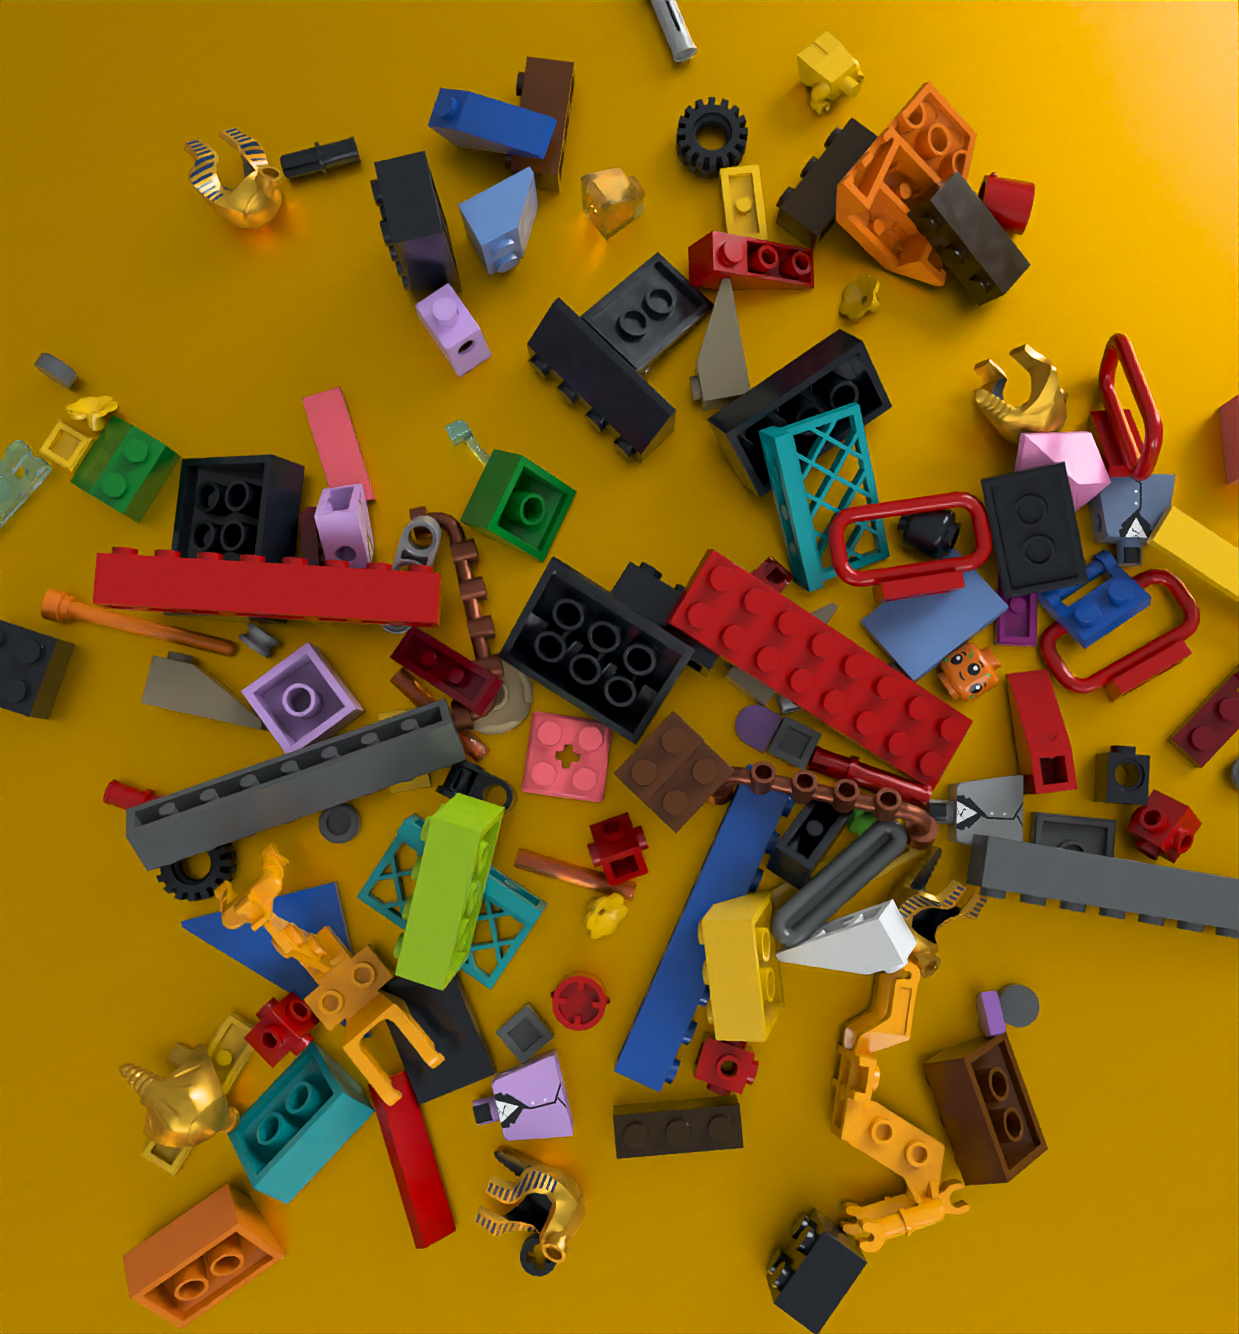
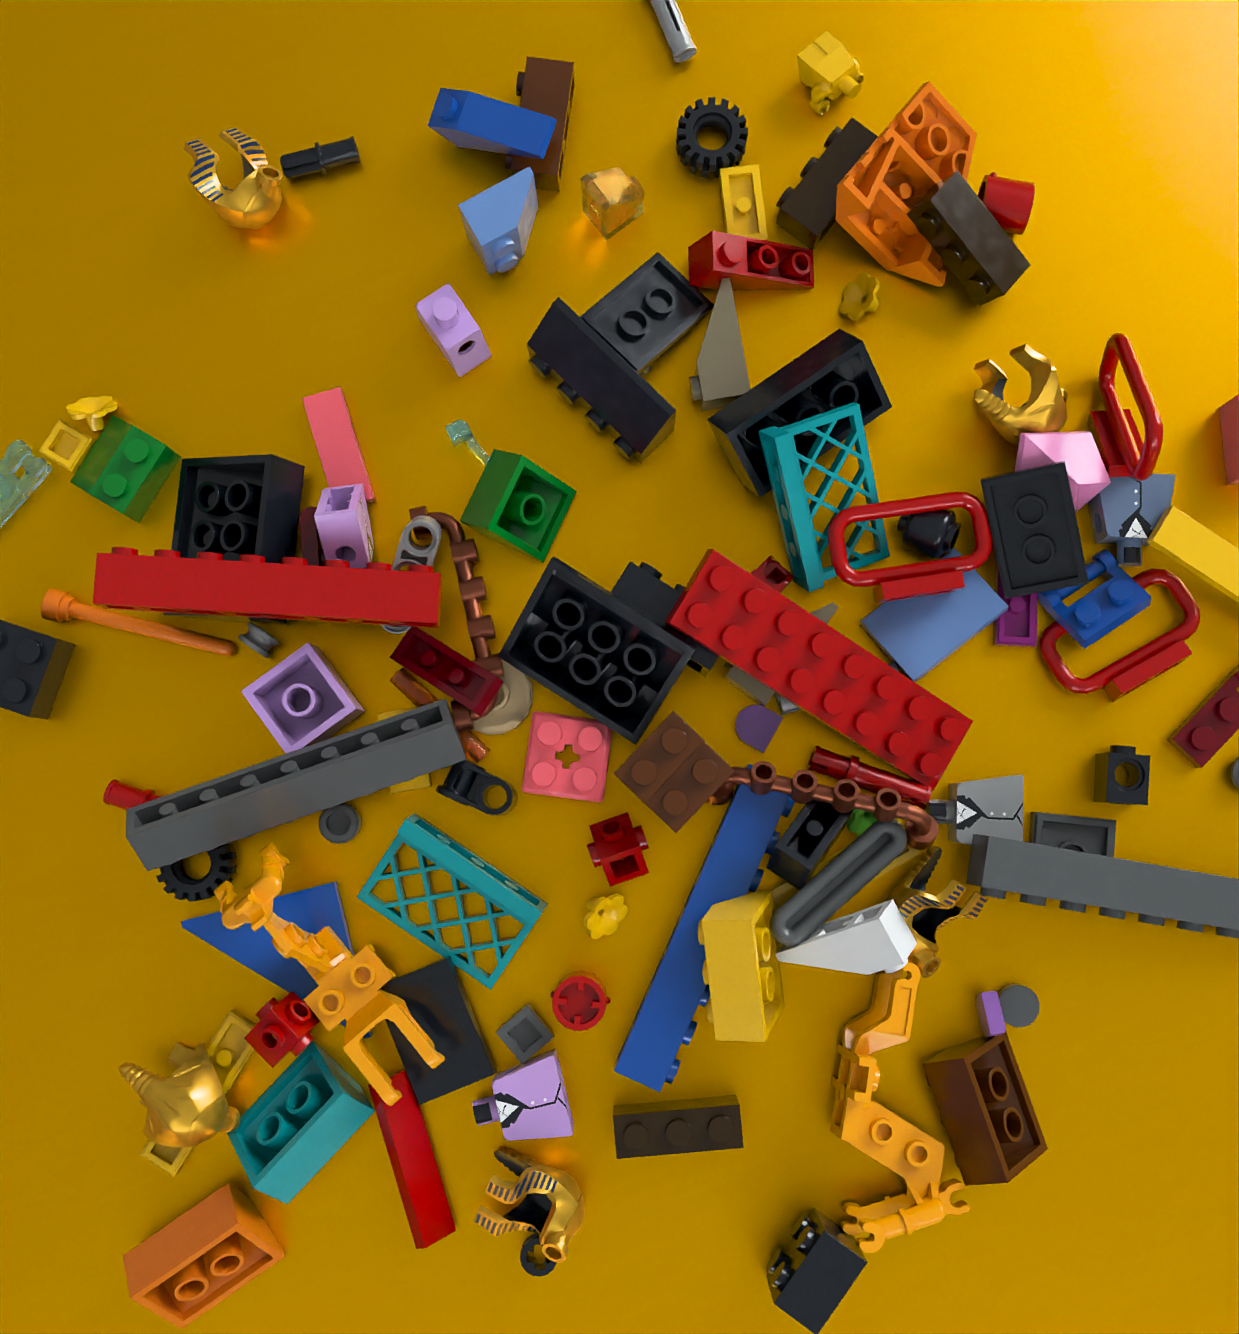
(56, 370): dark grey tile -> none
(192, 689): dark tan slope -> none
(415, 224): black brick -> none
(447, 890): lime brick -> none
(571, 873): clear orange piece -> none
(725, 1079): red brick -> none
(793, 743): dark grey plate -> none
(969, 672): orange head -> none
(1040, 734): red slope -> none
(1163, 827): red brick -> none

